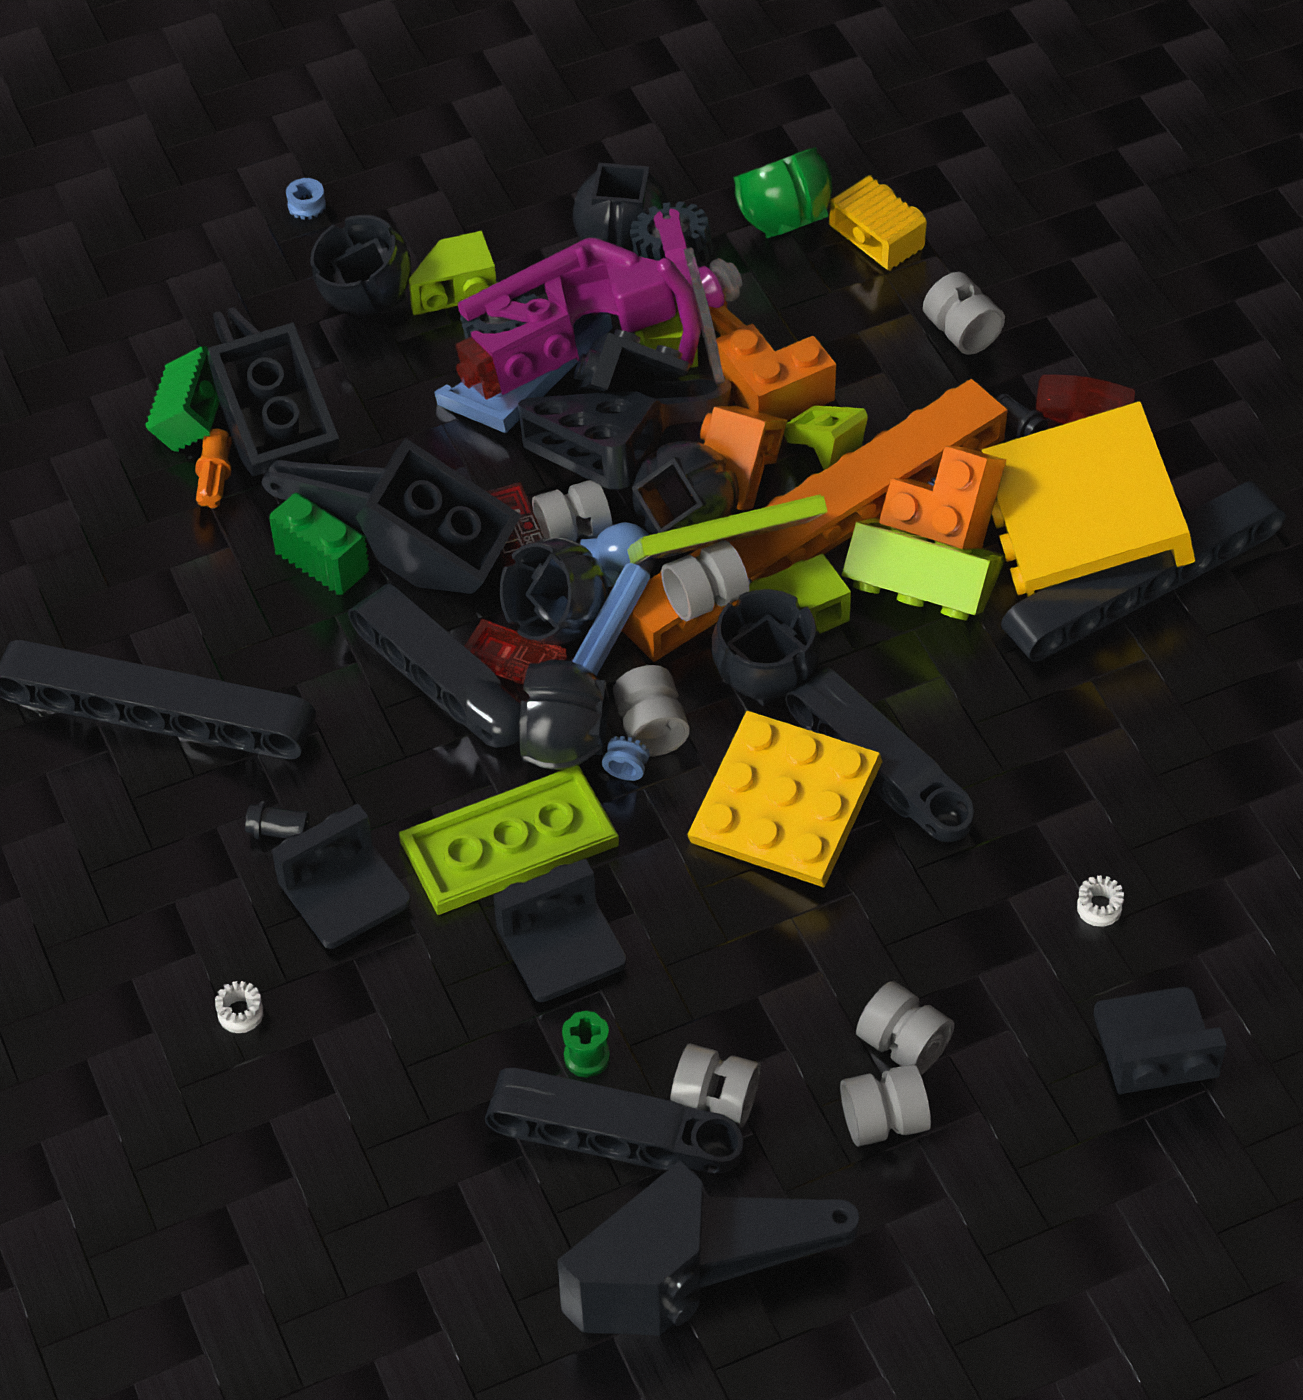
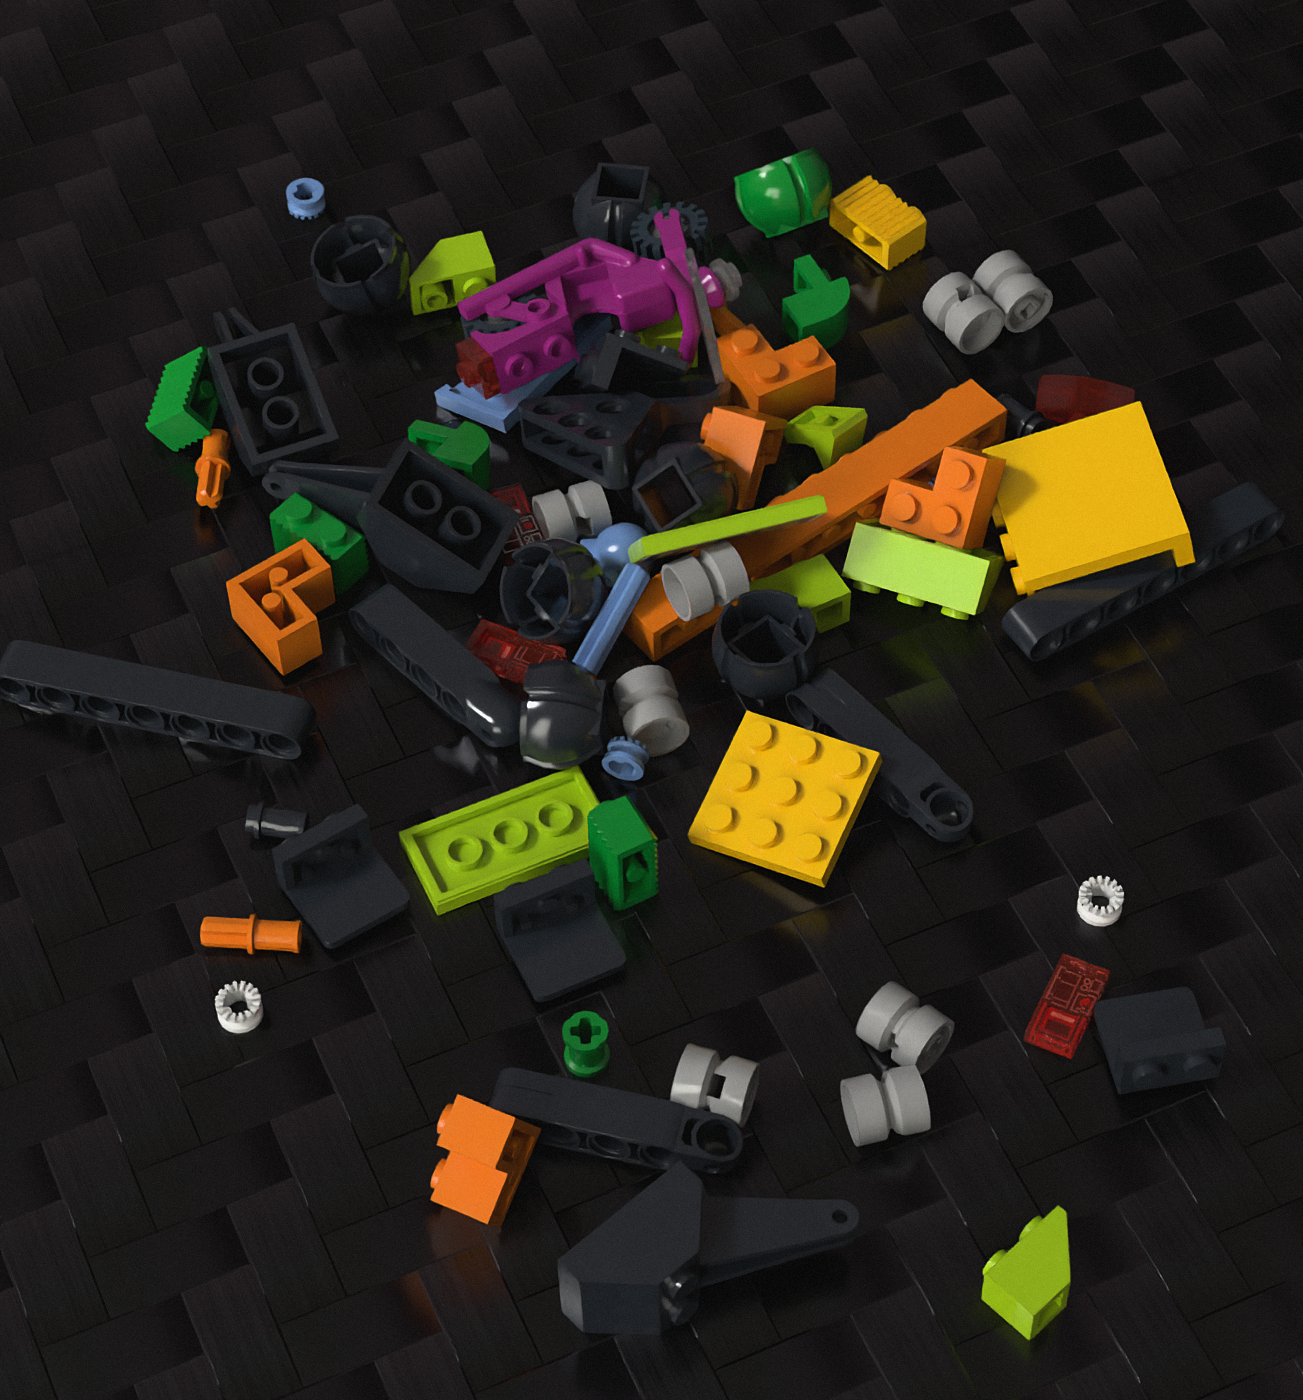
(251, 934): none -> orange axle
(279, 602): none -> orange brick
(461, 448): none -> green brick
(483, 1161): none -> orange brick
(622, 852): none -> green brick
(818, 306): none -> green brick
(1014, 290): none -> light grey wheel
(1033, 1277): none -> lime slope
(1066, 1006): none -> clear red tile

